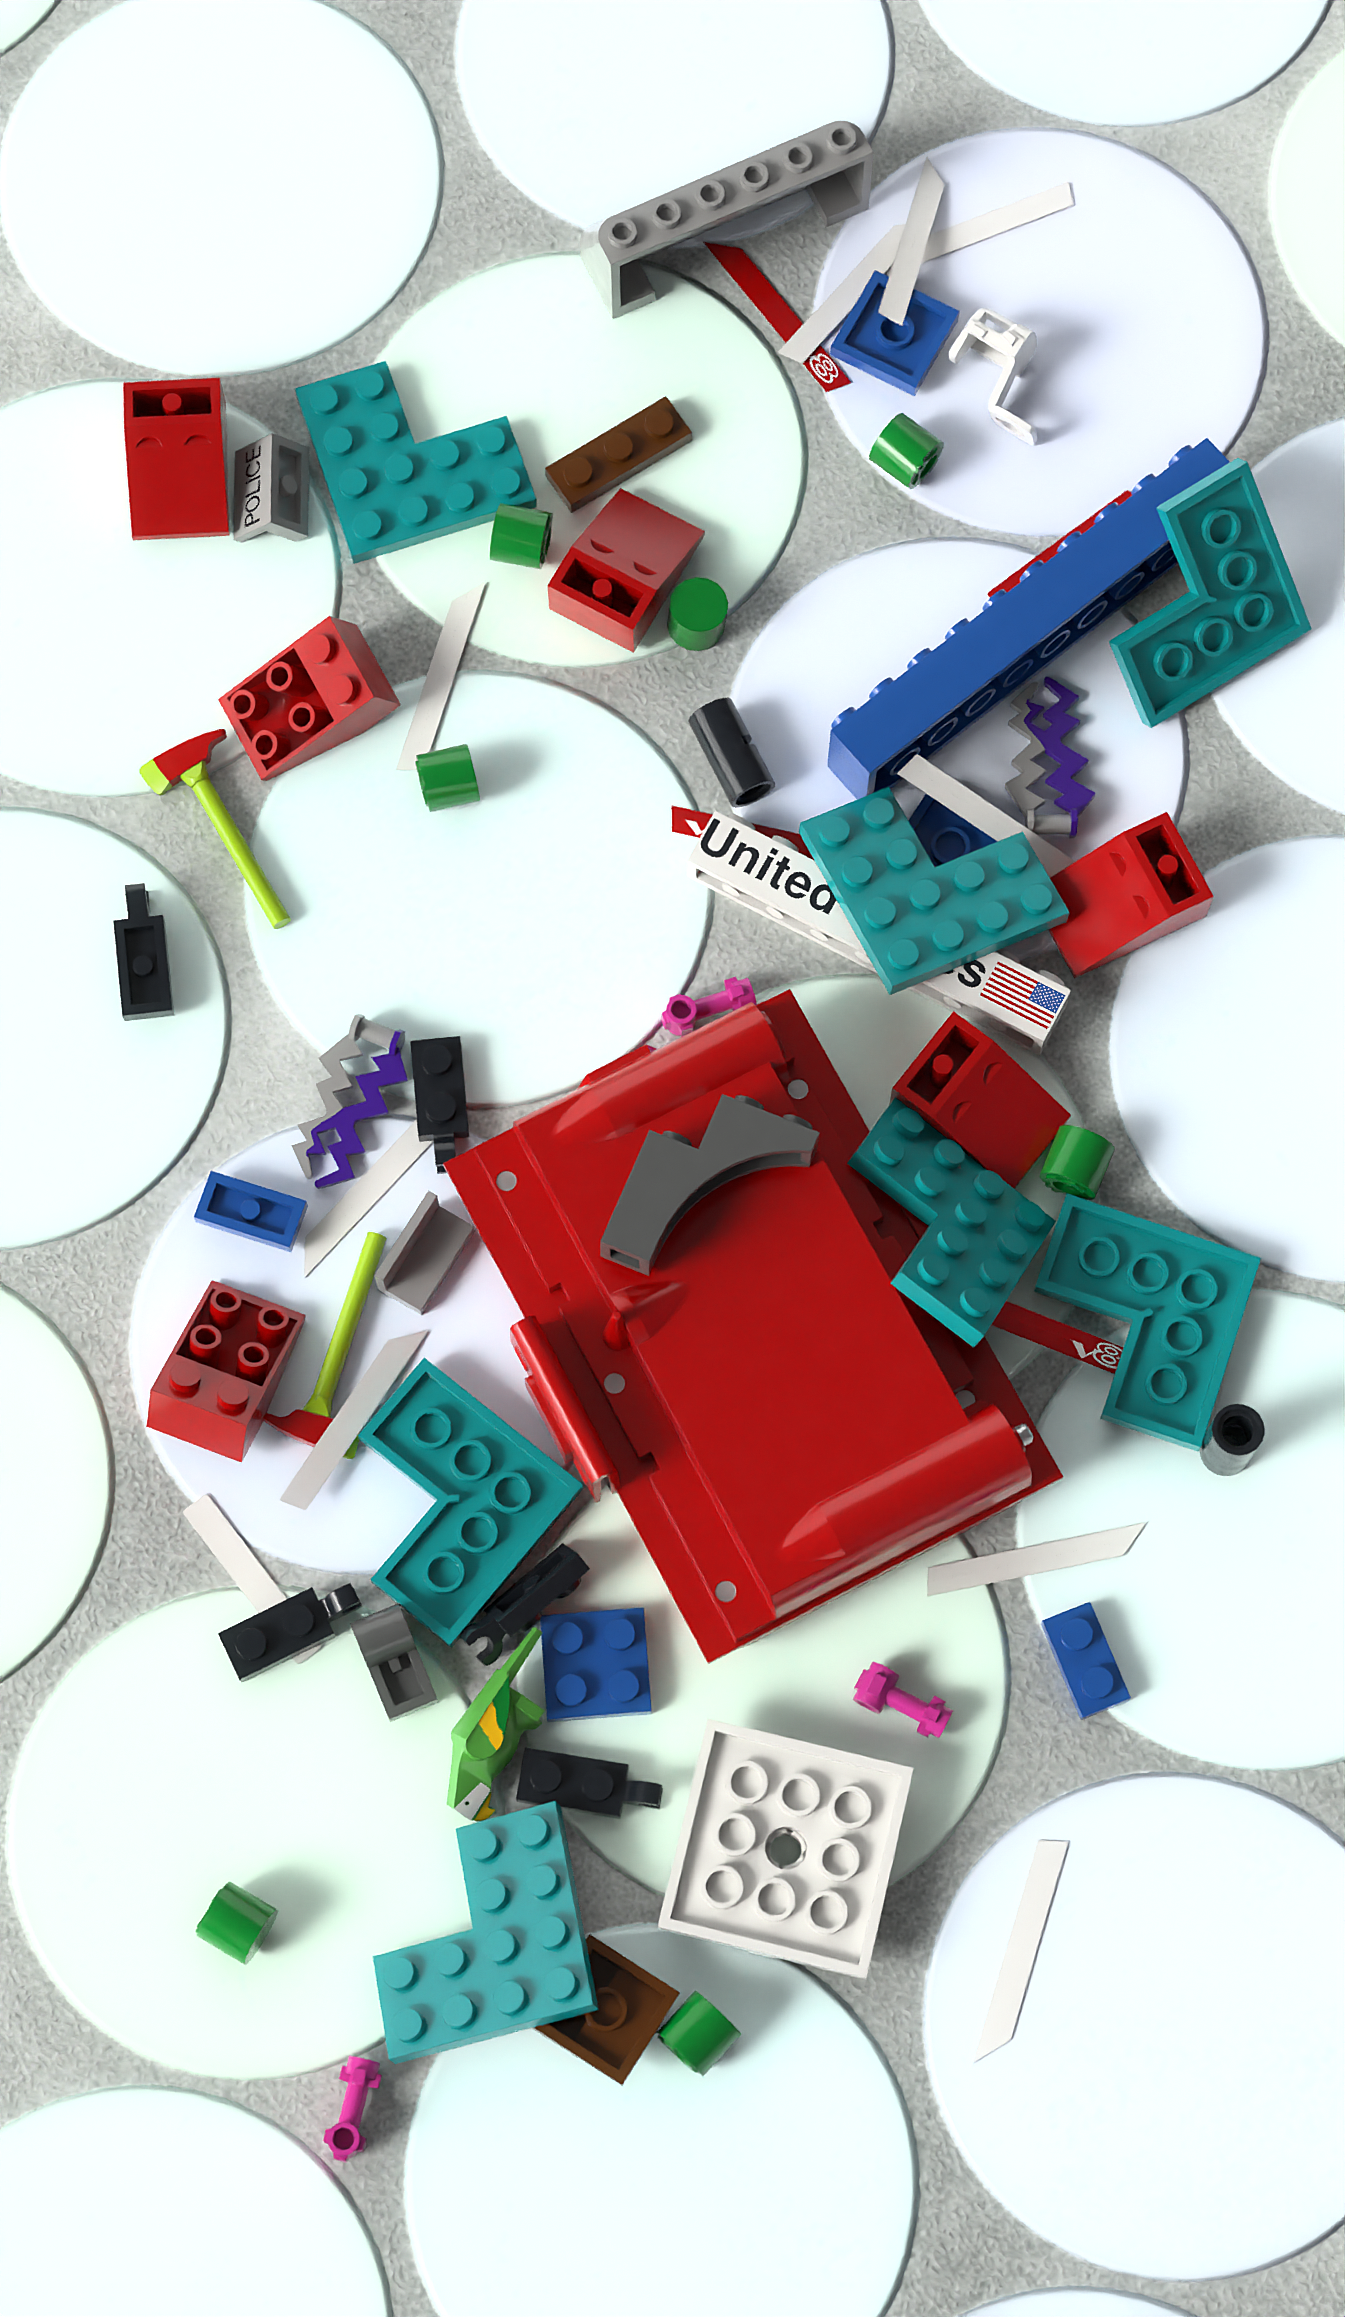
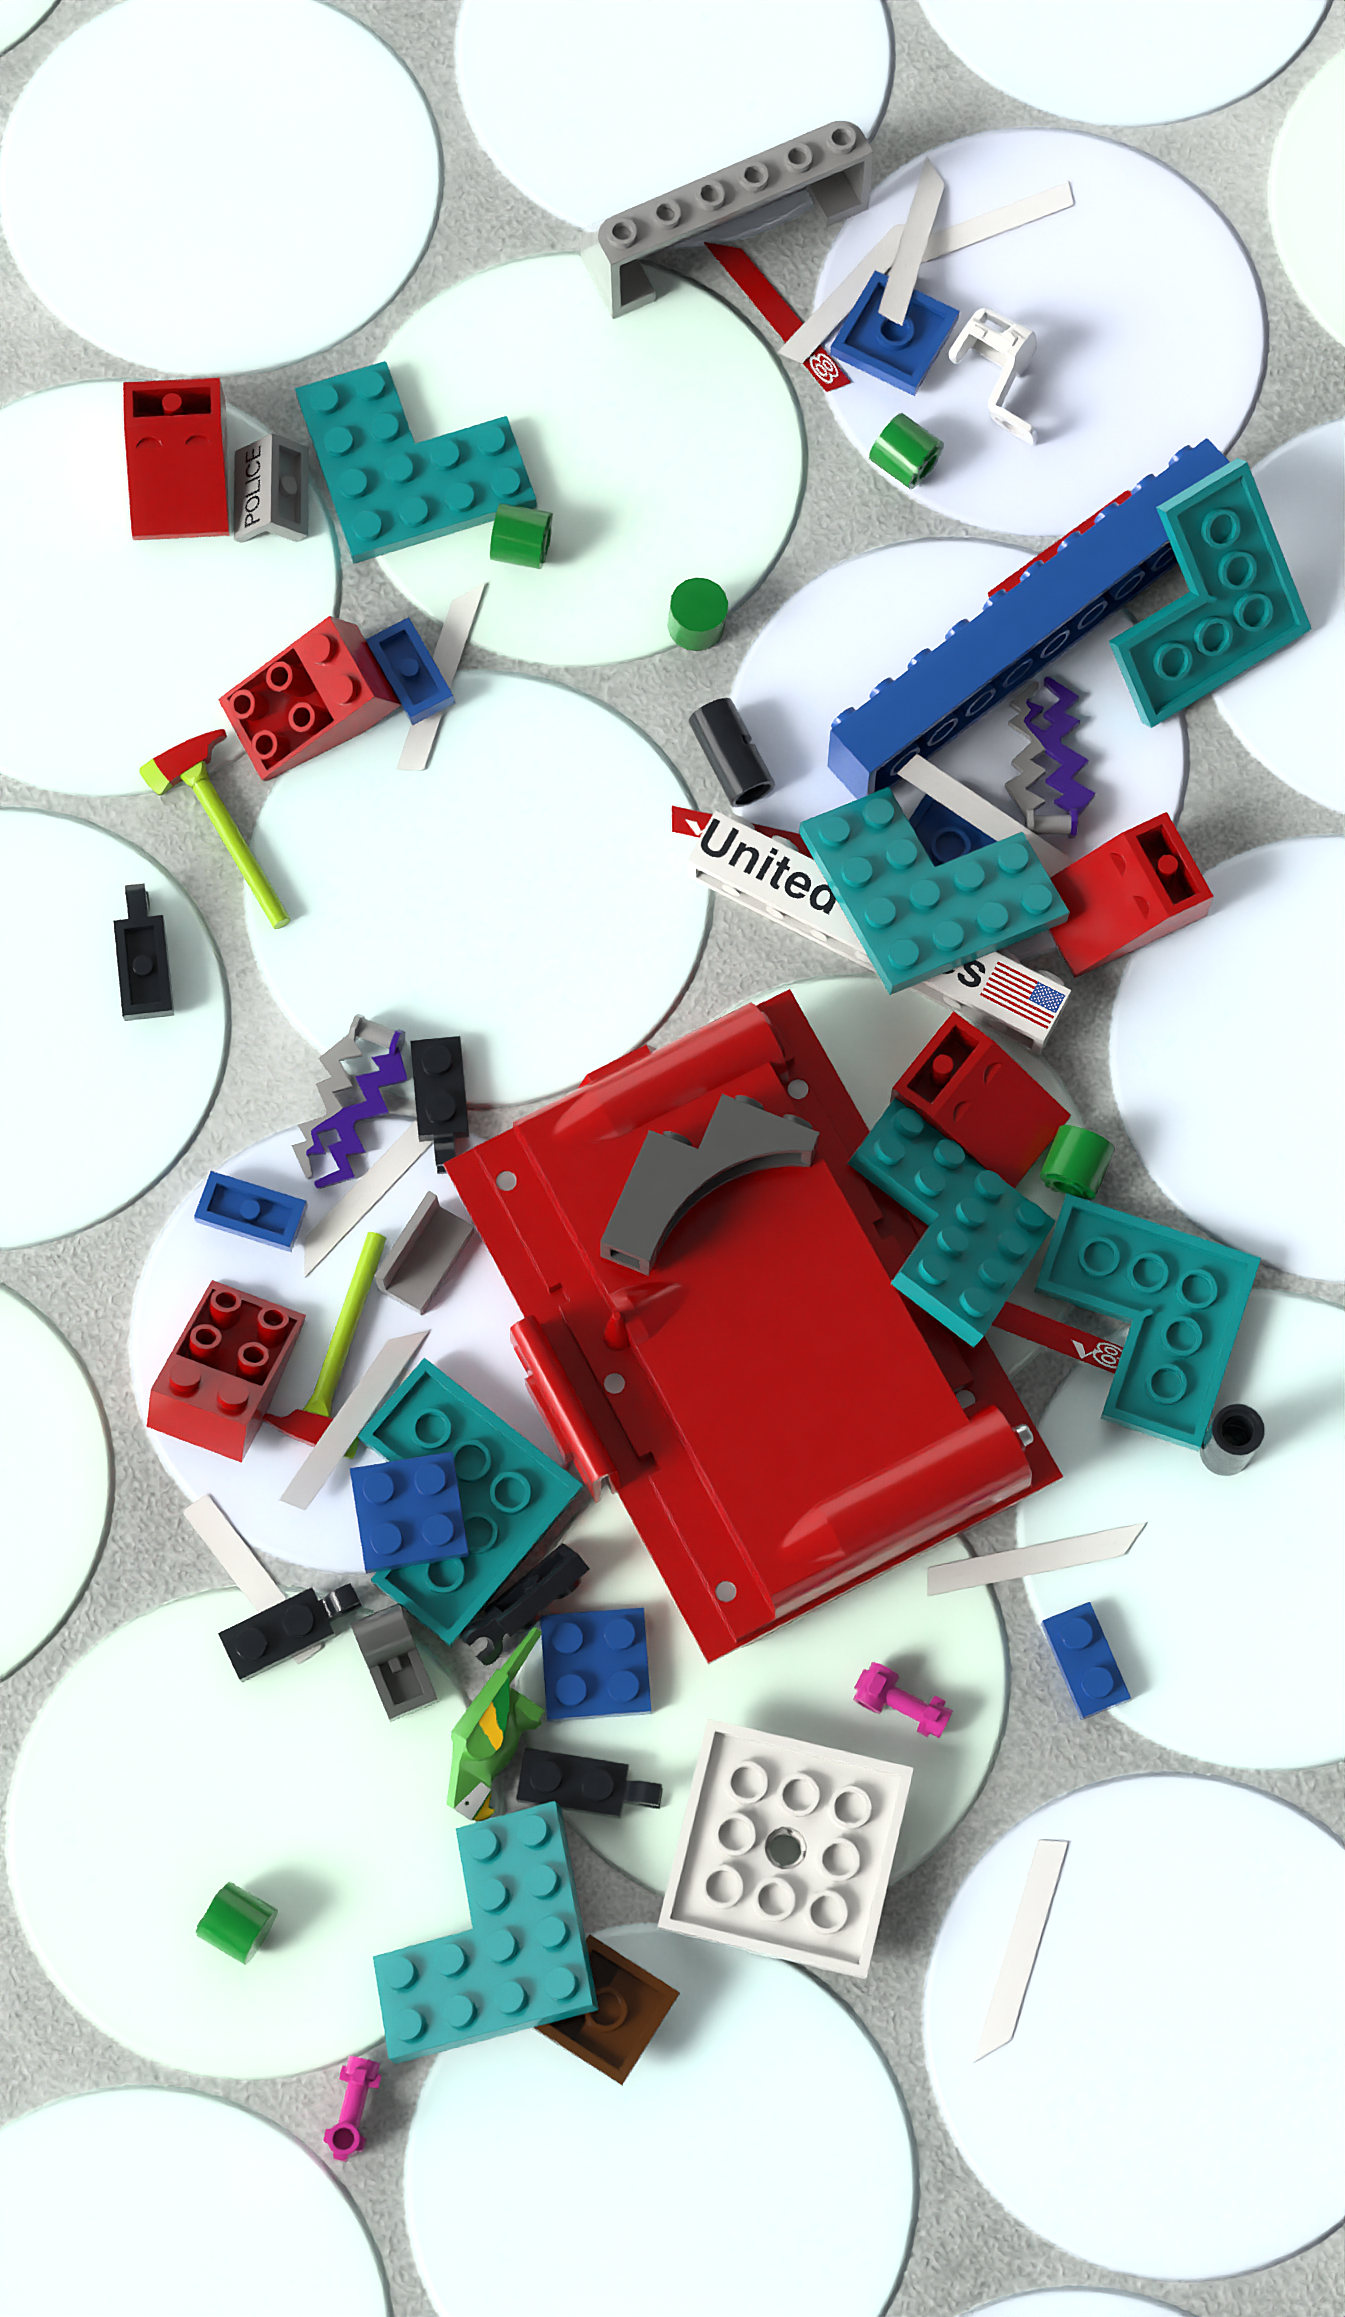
(409, 1512): none -> blue plate
(411, 671): none -> blue plate
(447, 777): green piece -> none
(618, 454): reddish brown plate -> none
(623, 569): red slope -> none
(683, 1011): dark pink bar -> none
(698, 2034): green piece -> none

